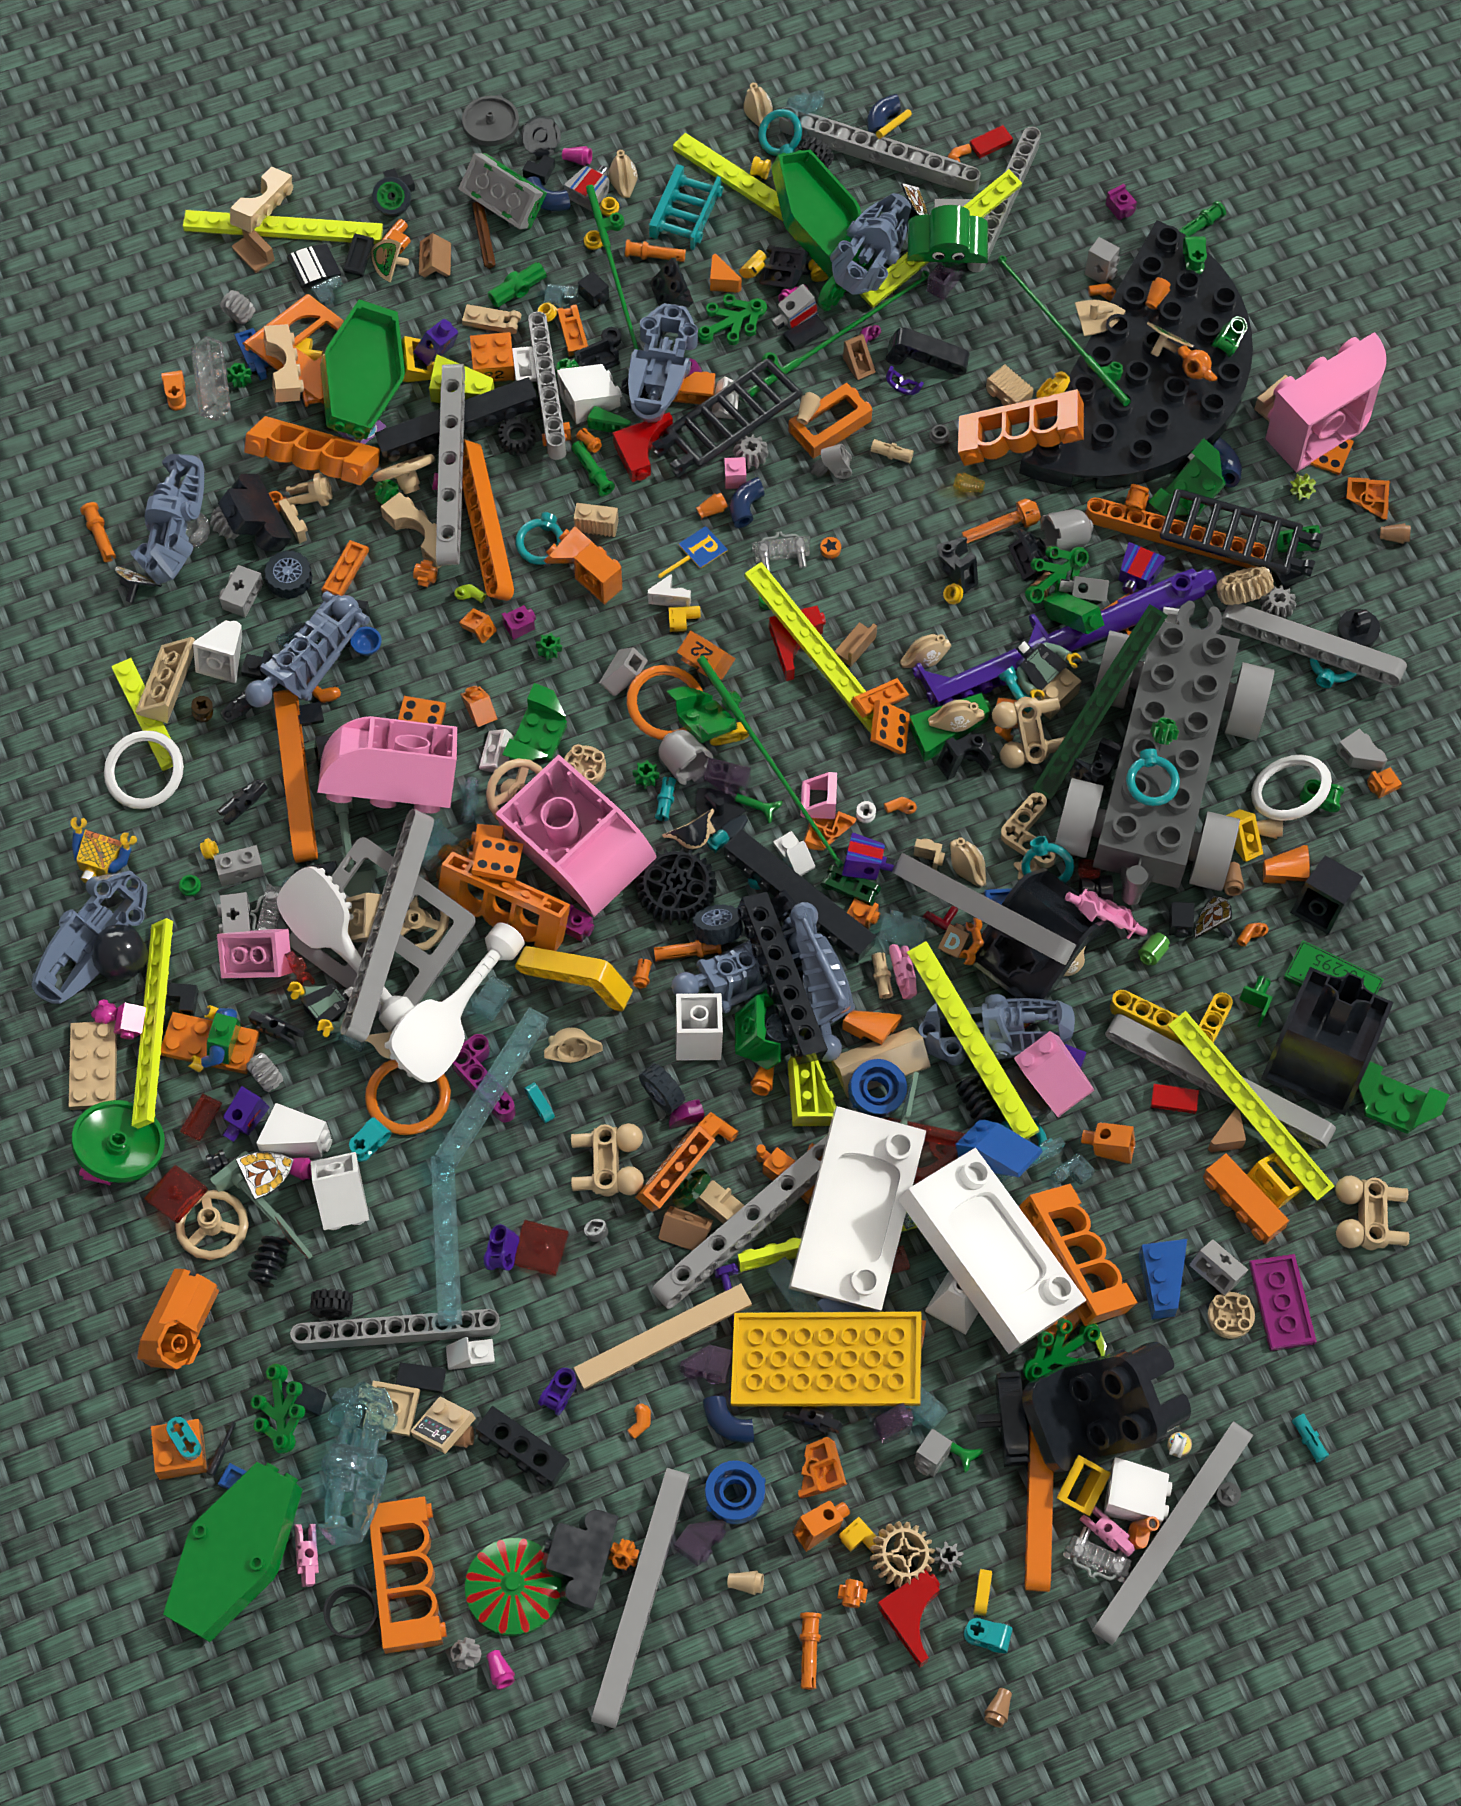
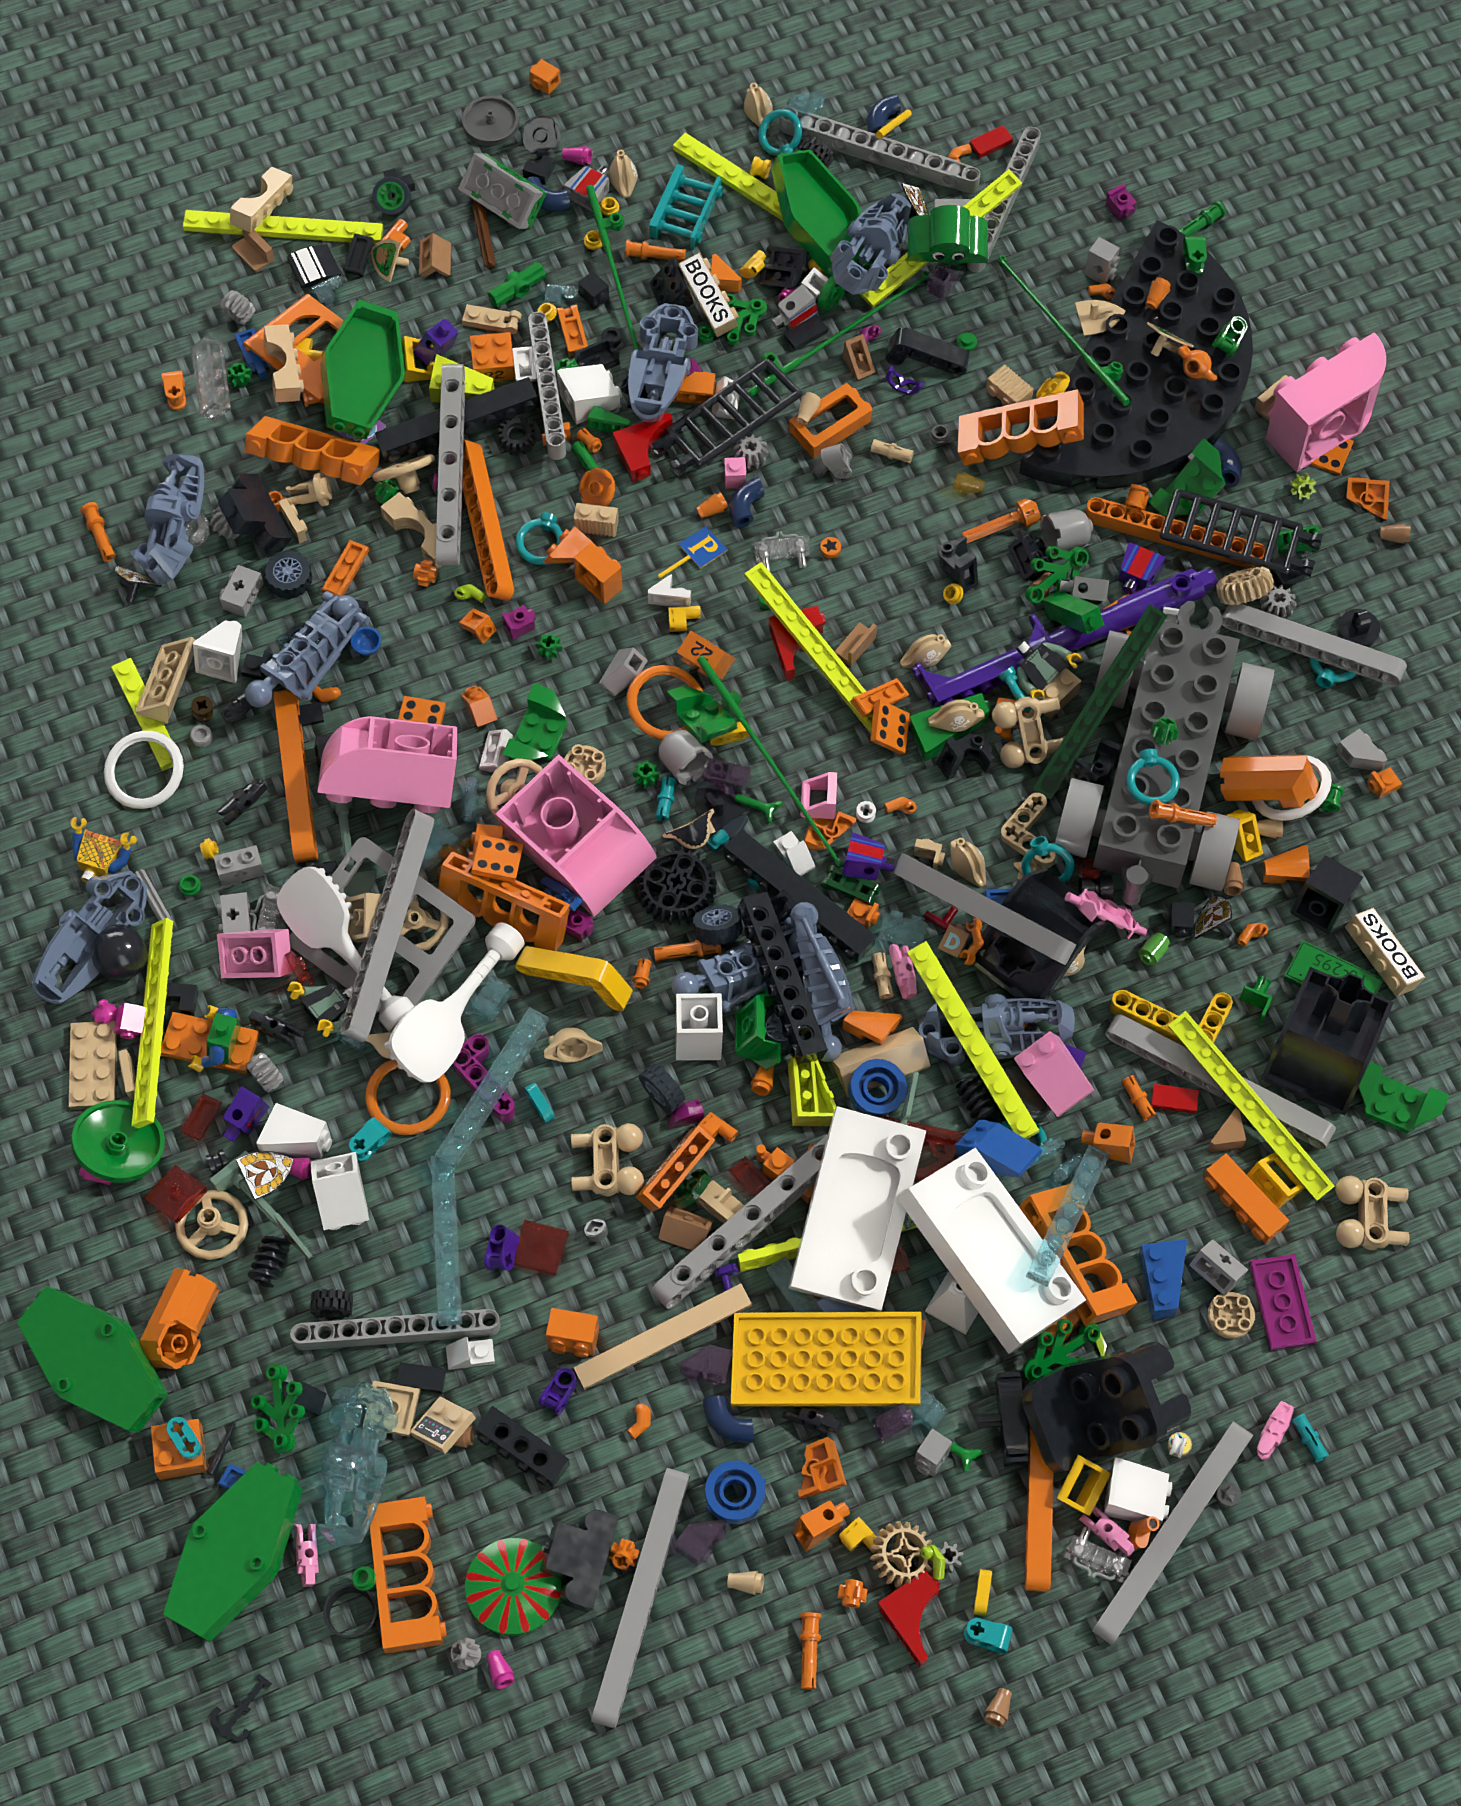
(92, 1359): none -> green container
(128, 1073): none -> tan tile
(153, 898): none -> light grey axle
(201, 736): none -> light grey tile
(225, 1730): none -> black piece
(364, 1578): none -> green plate
(544, 76): none -> orange brick
(561, 892): none -> blue hinge
(572, 1332): none -> orange brick
(597, 487): none -> orange tile
(708, 295): none -> brick
(749, 1176): none -> clear red tile
(814, 282): none -> white window
(931, 1552): none -> lime arm
(967, 341): none -> green plate
(1067, 1216): none -> clear light blue plate
(1138, 1098): none -> orange pin
(1174, 813): none -> orange pin
(1269, 777): none -> orange brick
(1274, 1430): none -> bright pink hinge
(1384, 952): none -> brick

